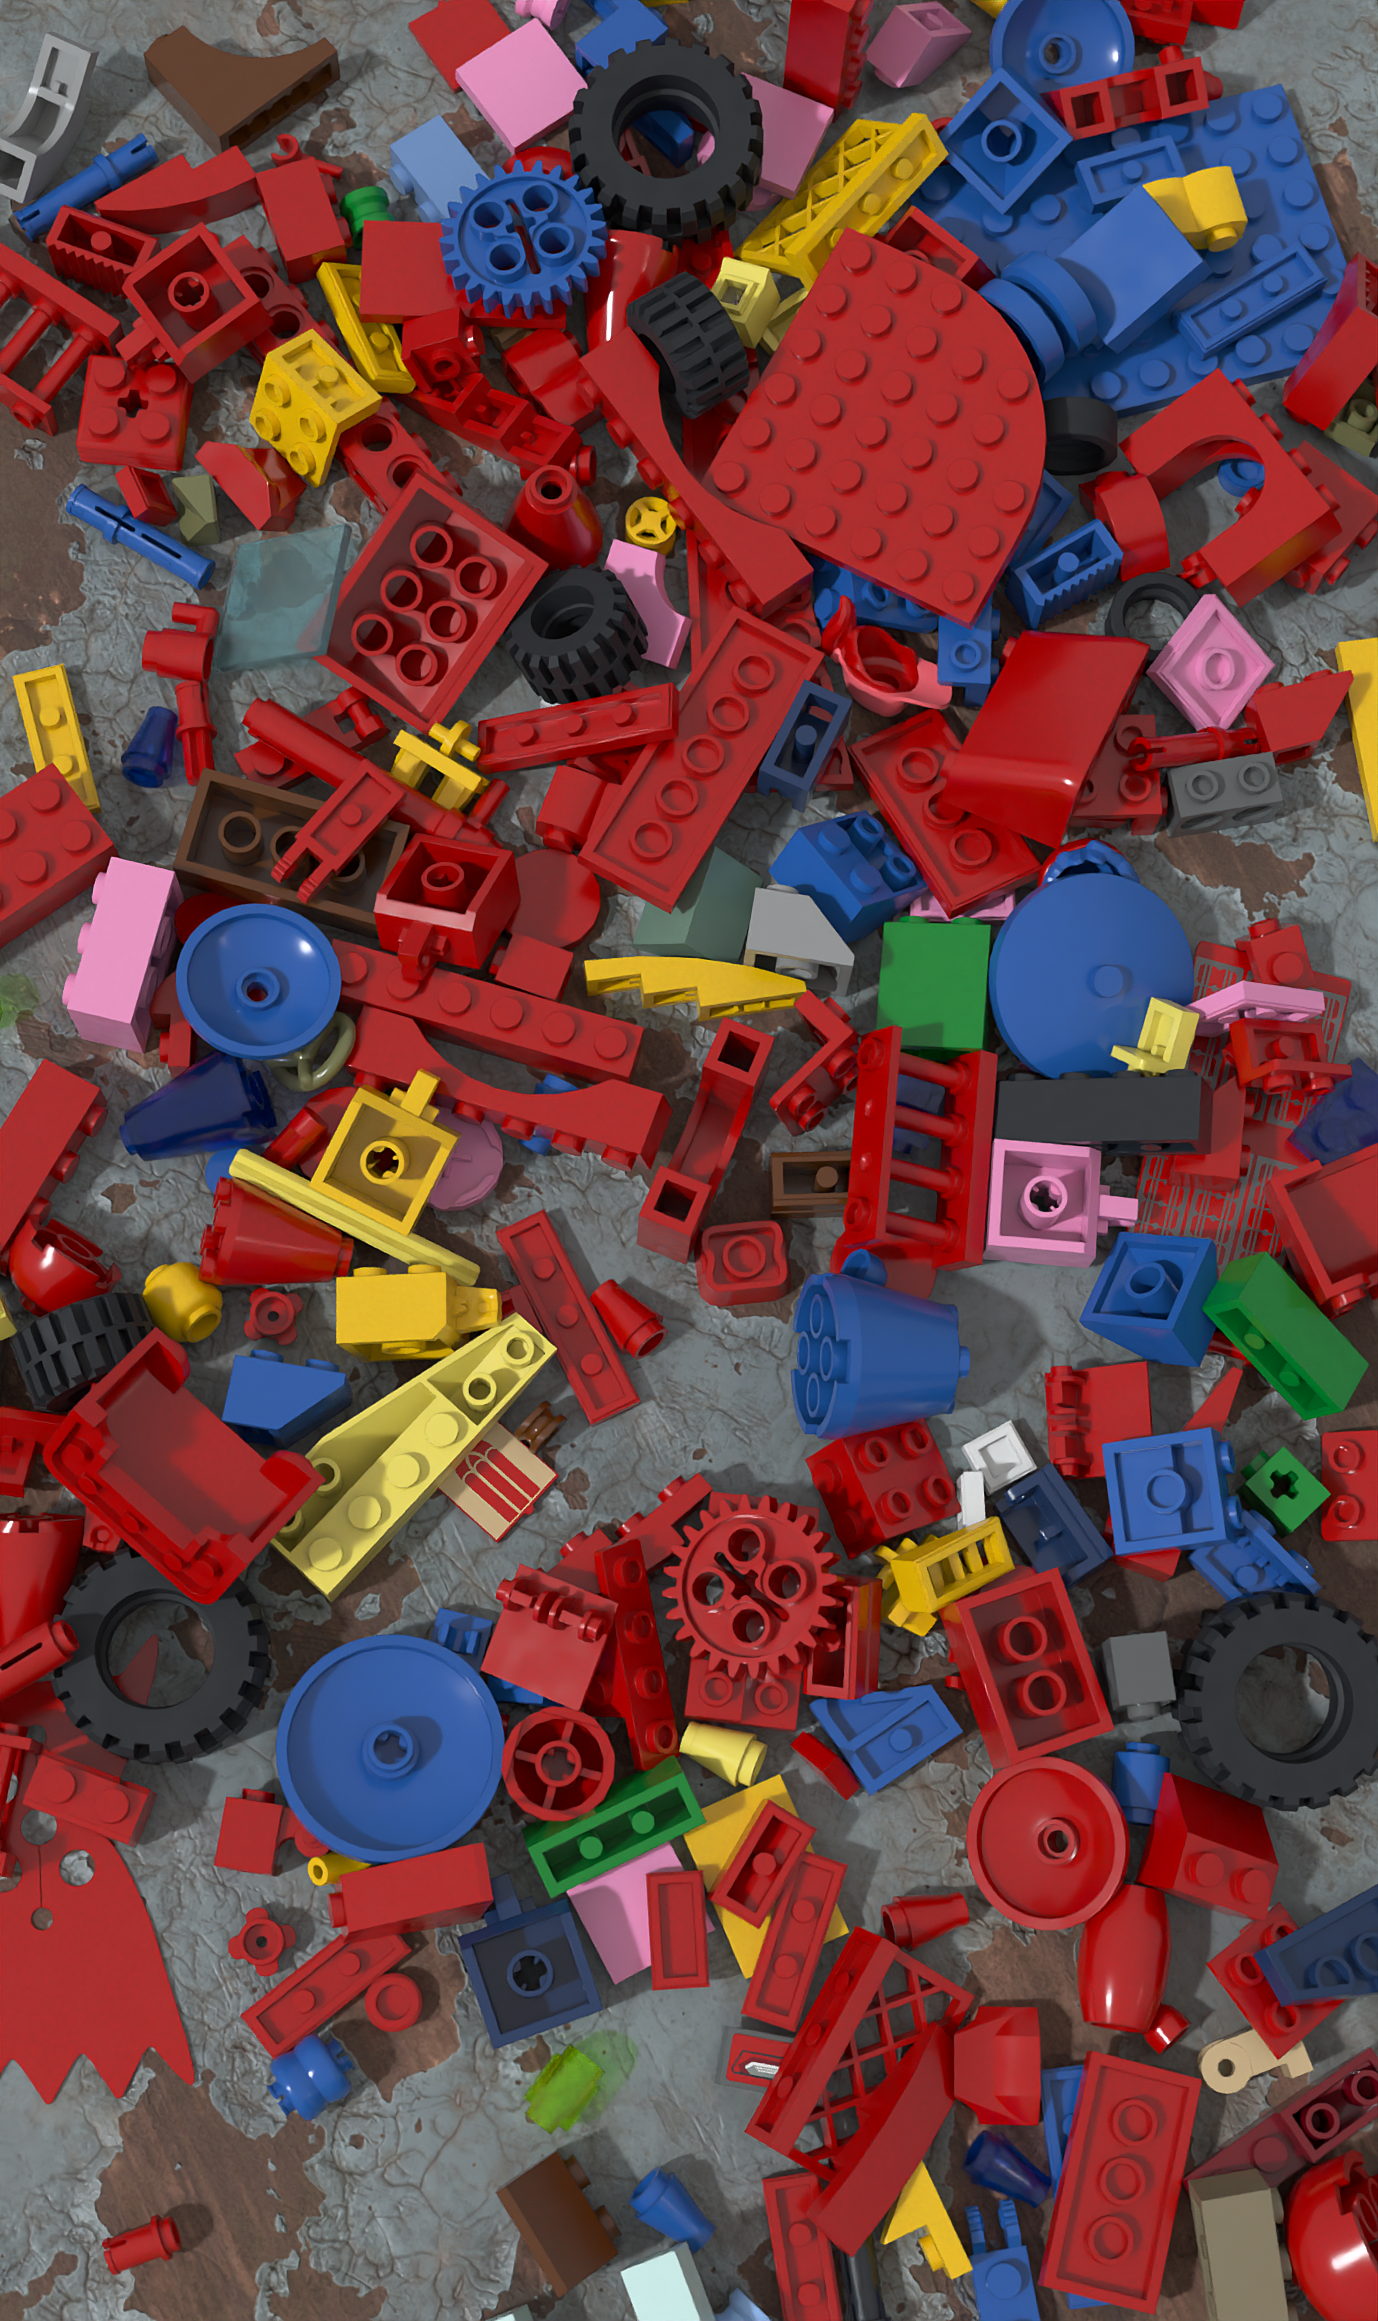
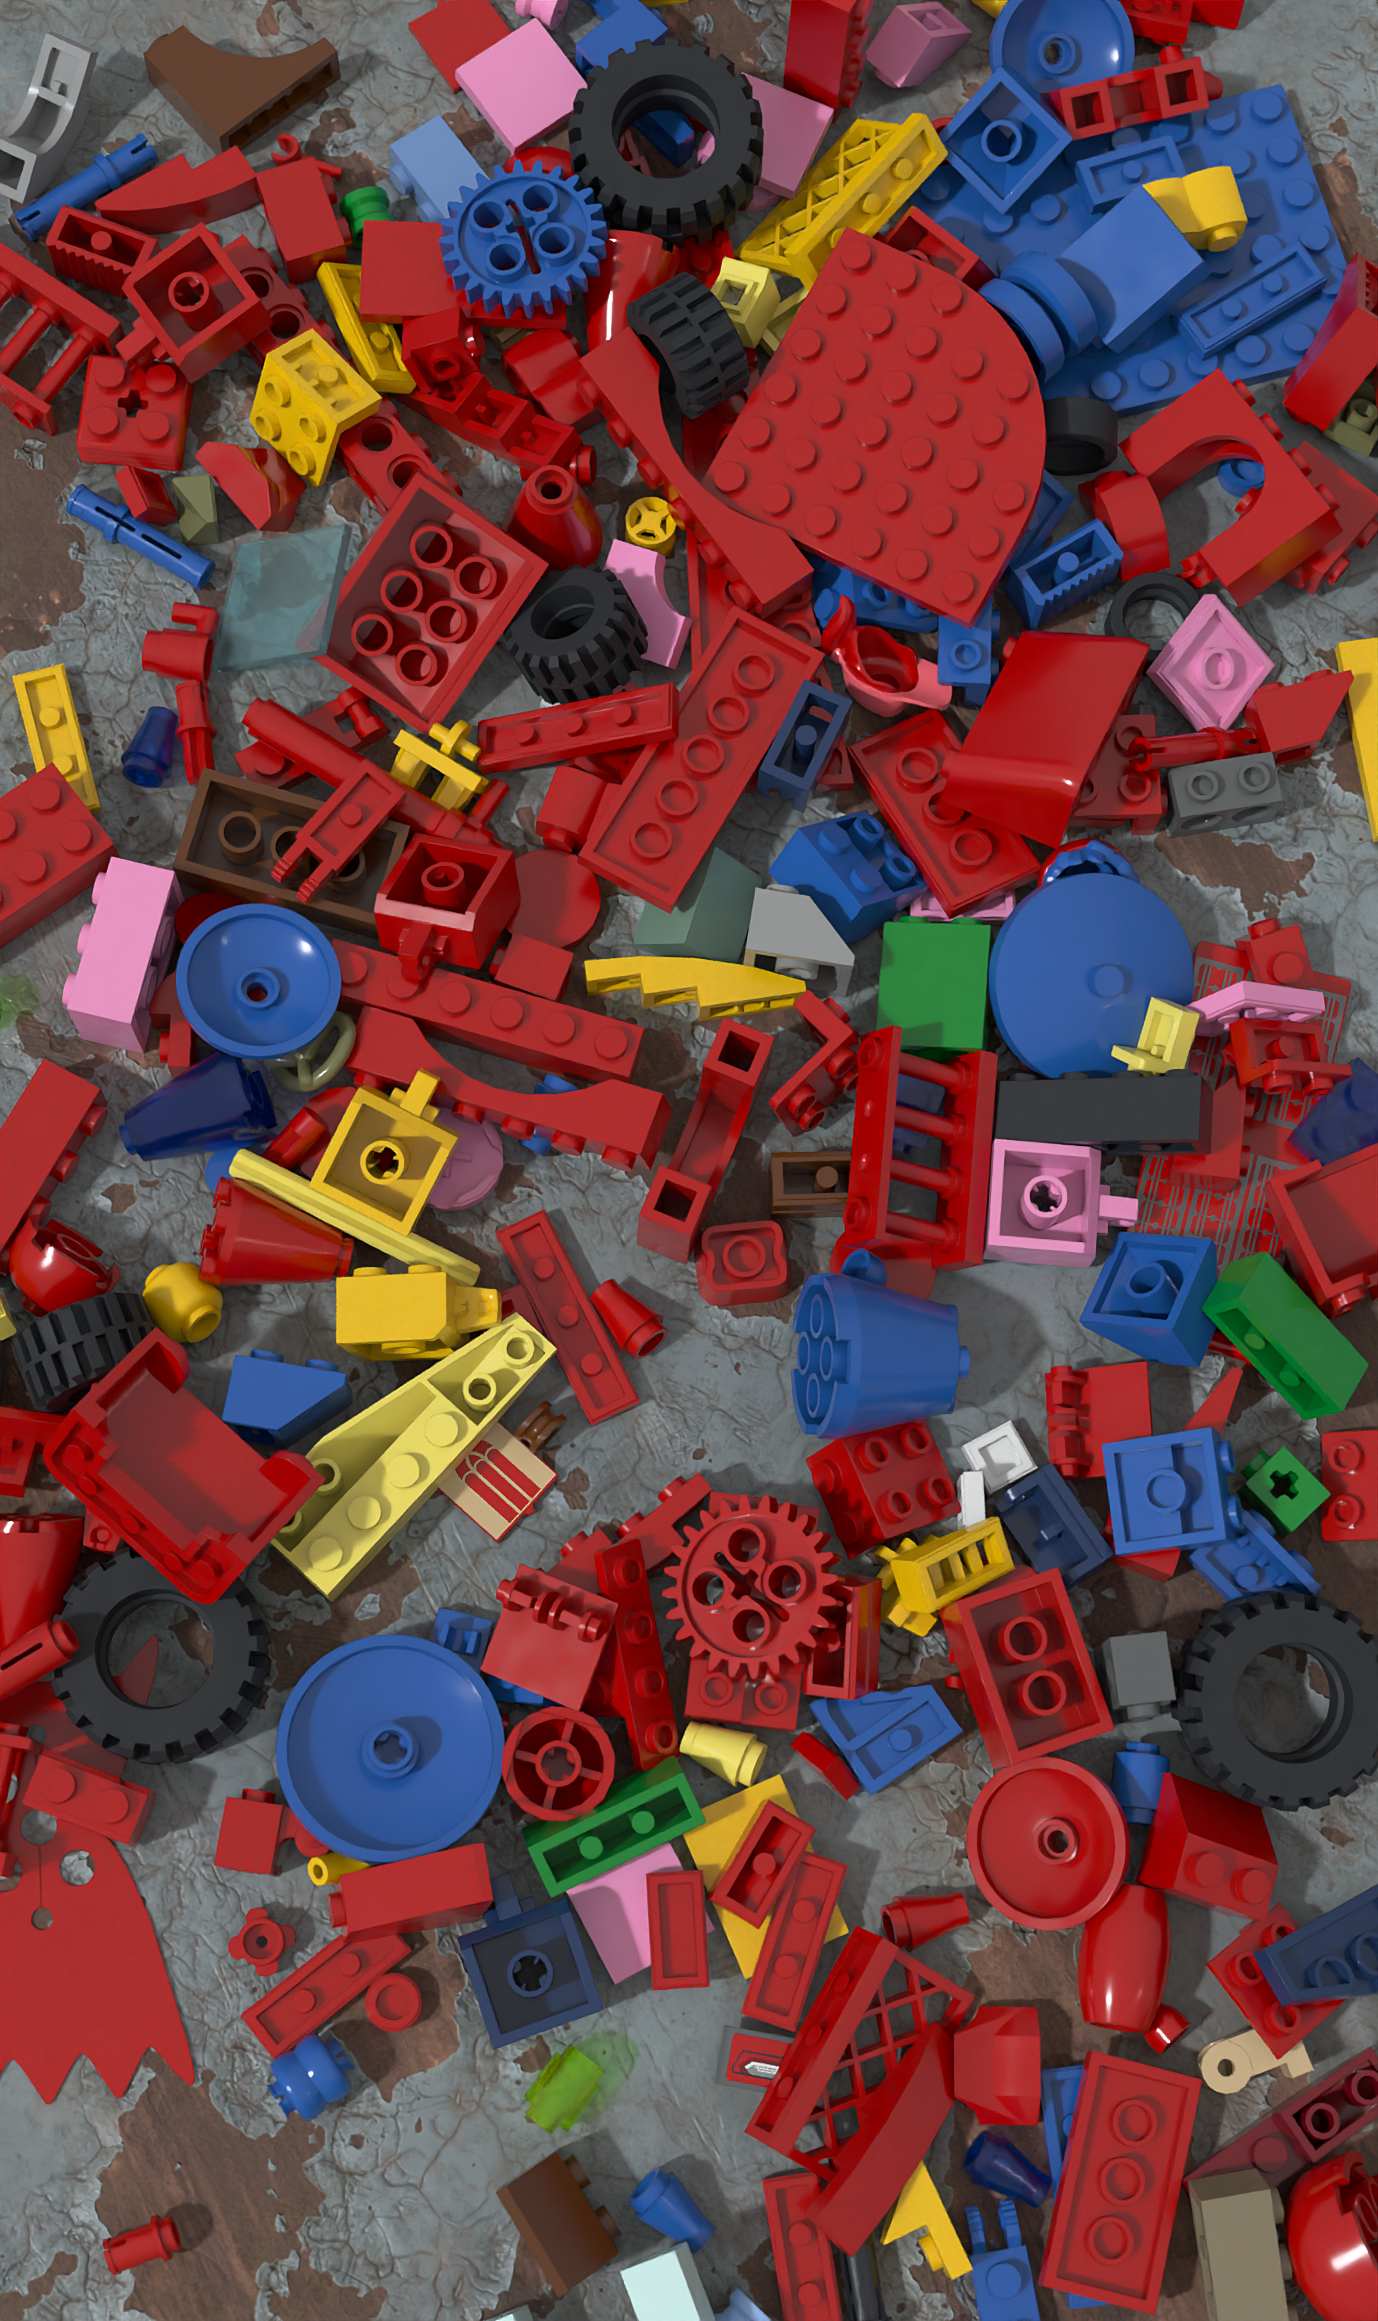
(263, 1304): red plate -> none

